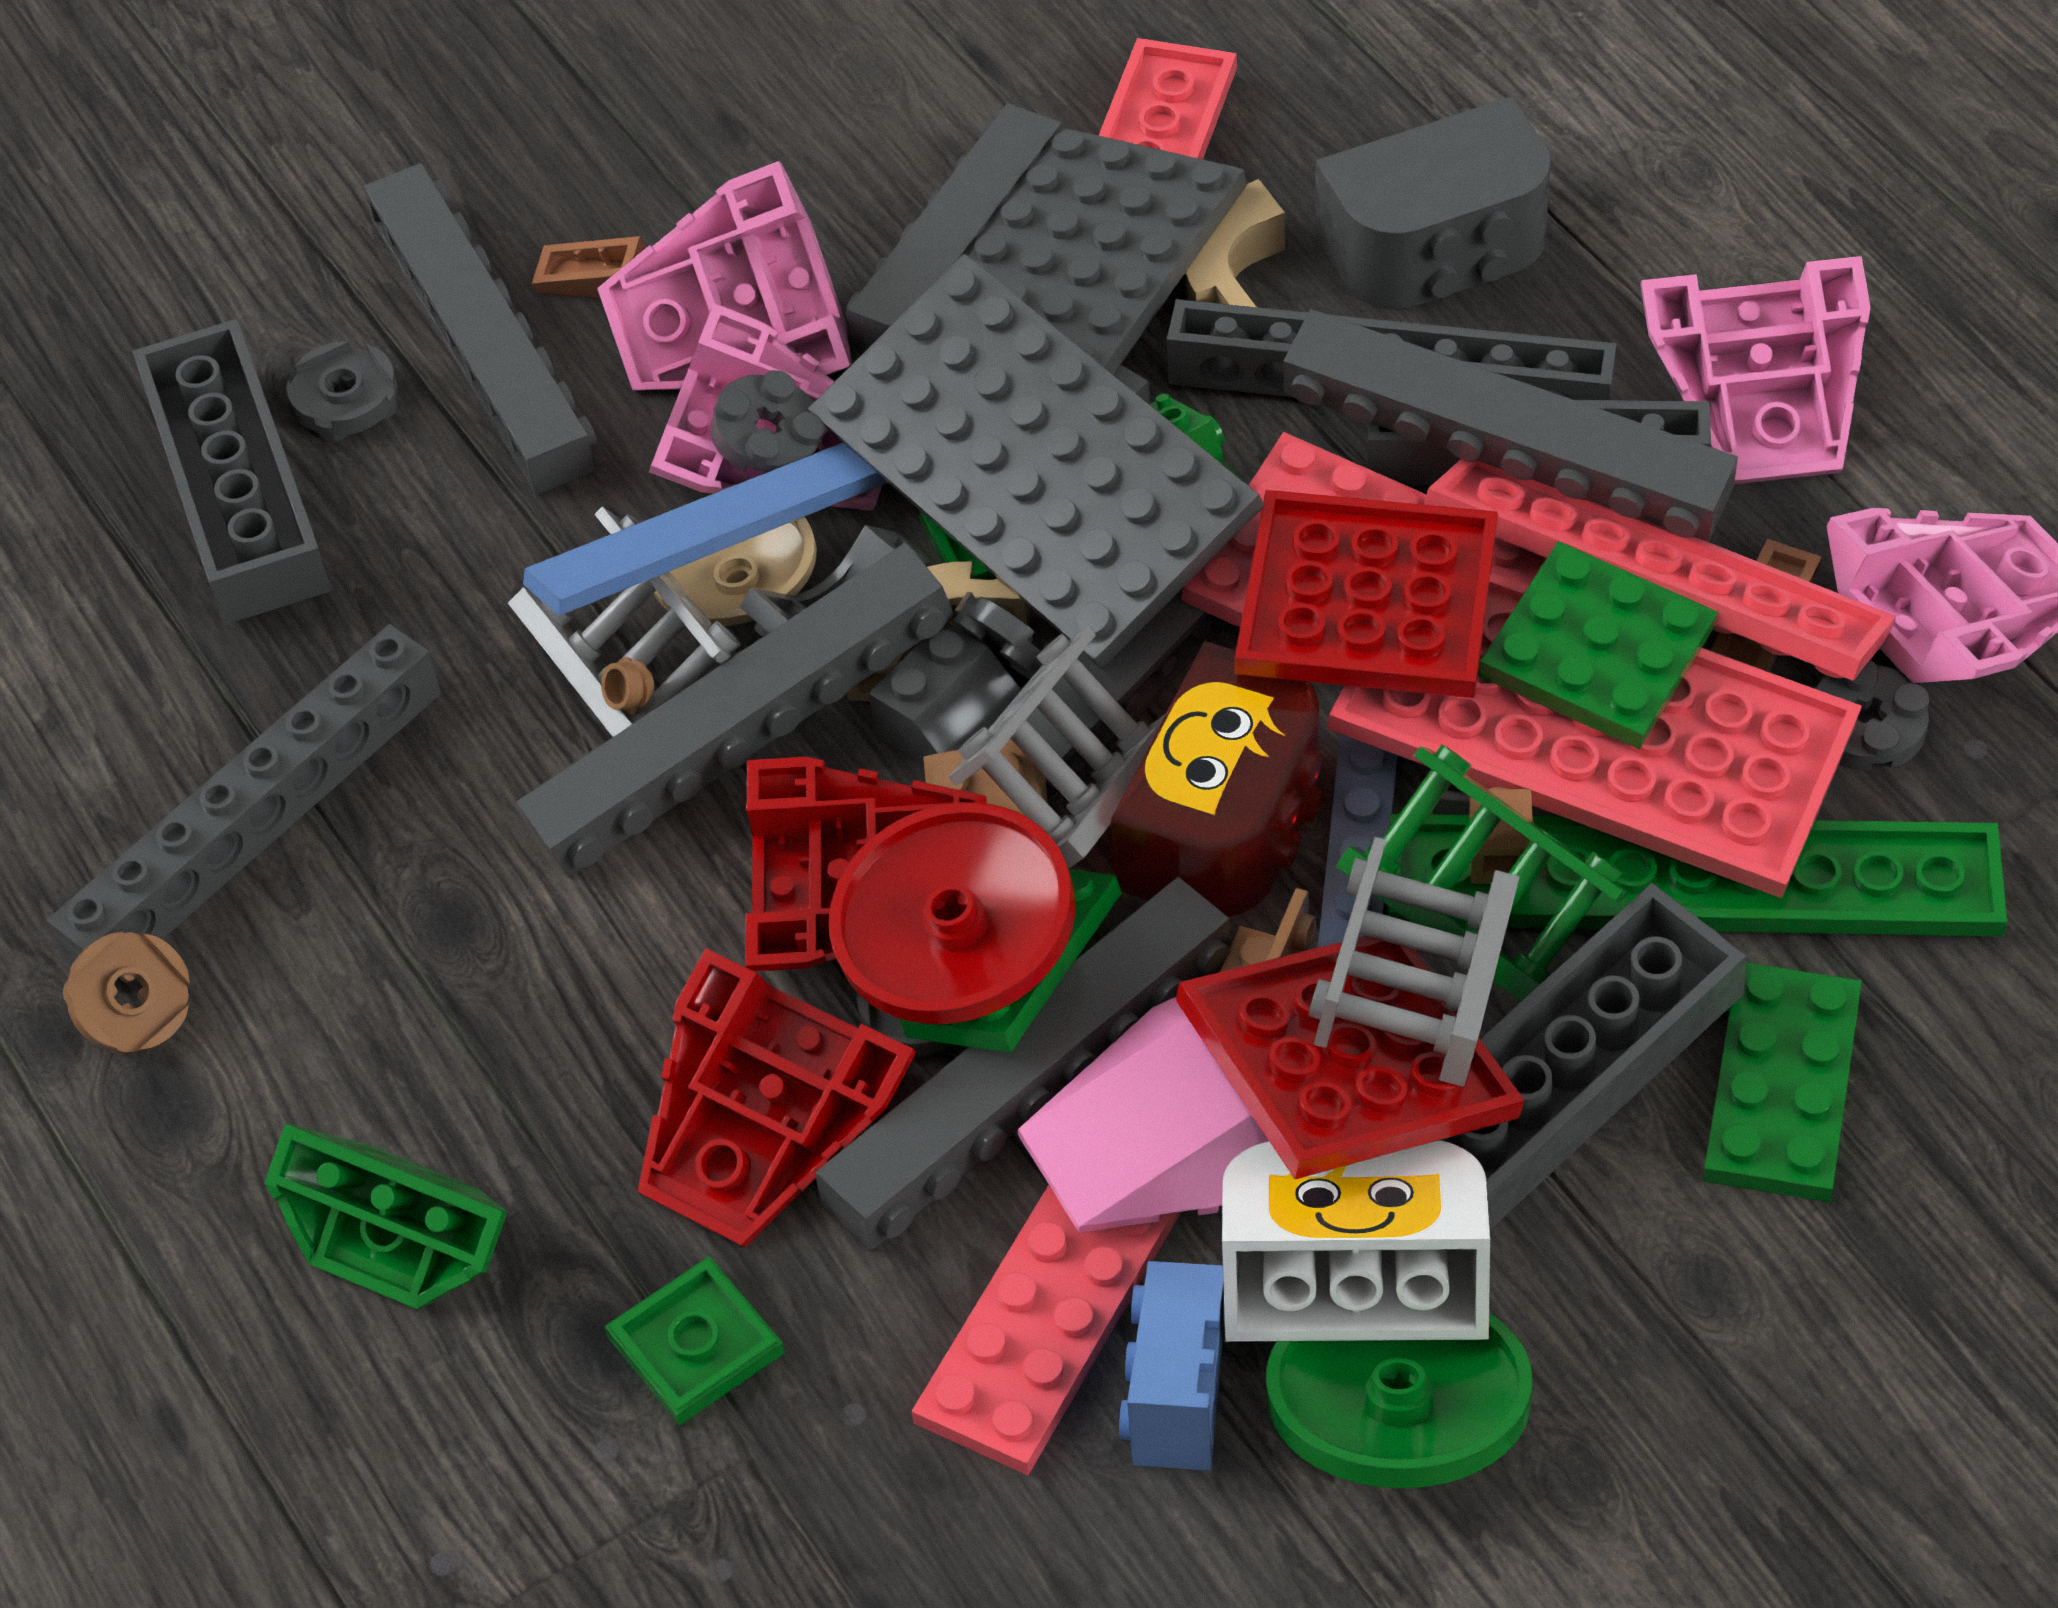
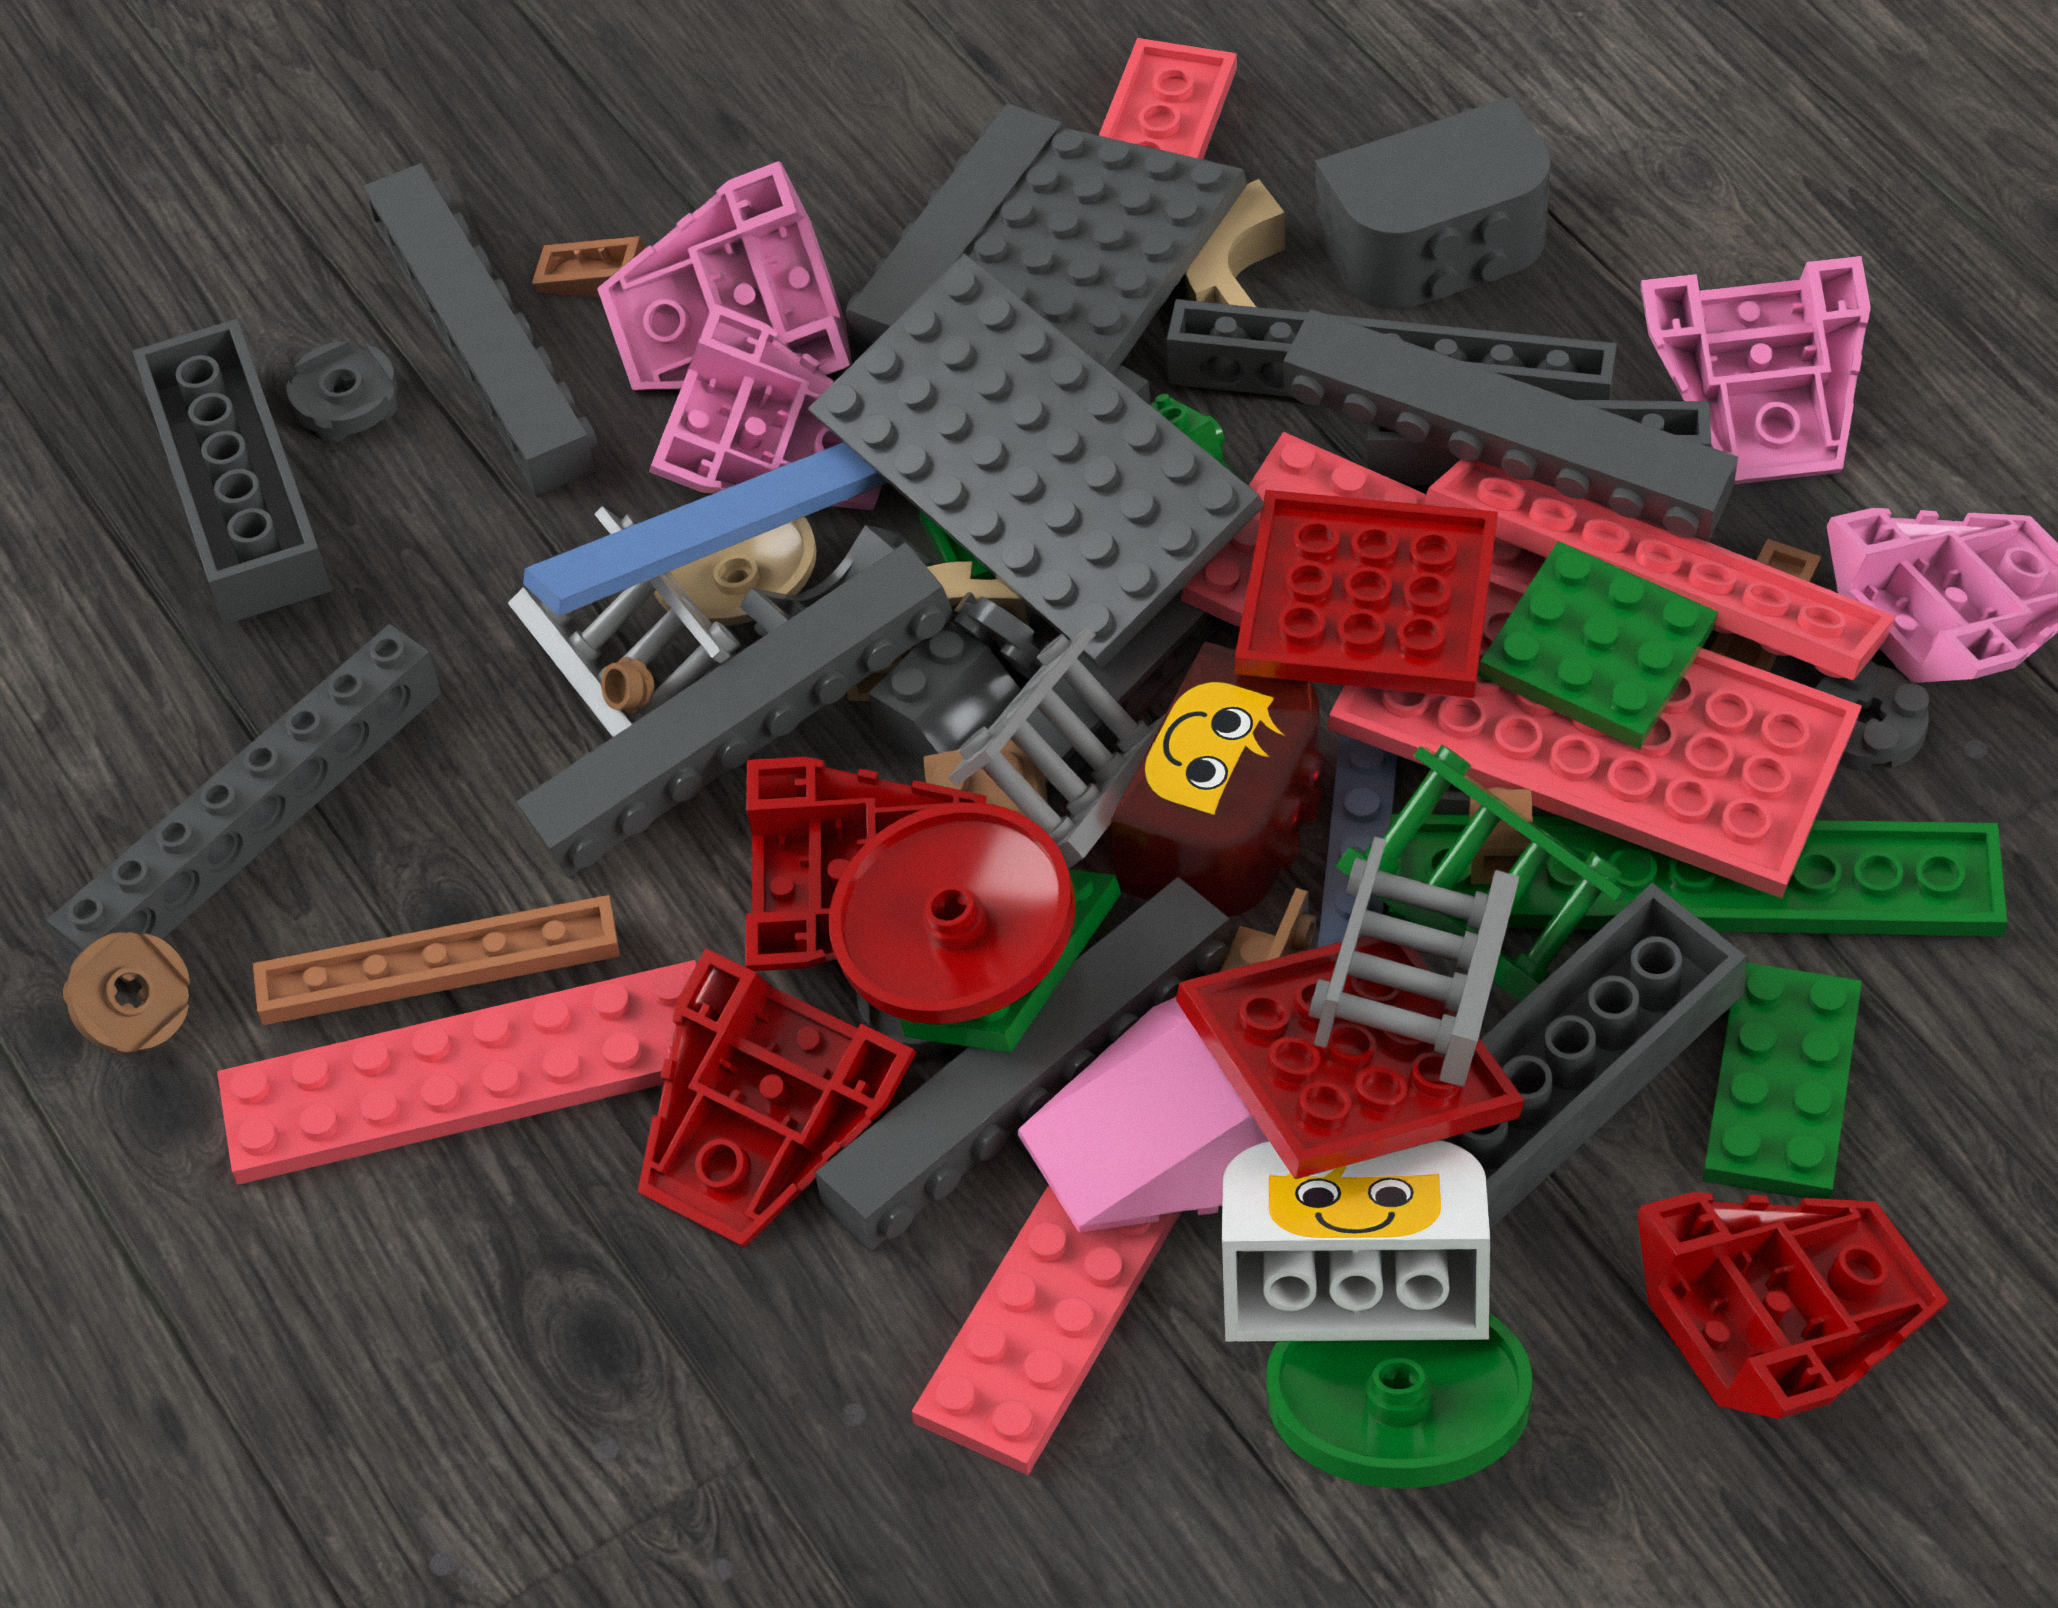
(381, 1217): green wedge -> none
(435, 960): none -> nougat plate
(450, 1074): none -> coral plate
(694, 1340): green tile -> none
(771, 399): dark grey plate -> none
(1174, 1366): medium blue wedge -> none
(1782, 1299): none -> red wedge

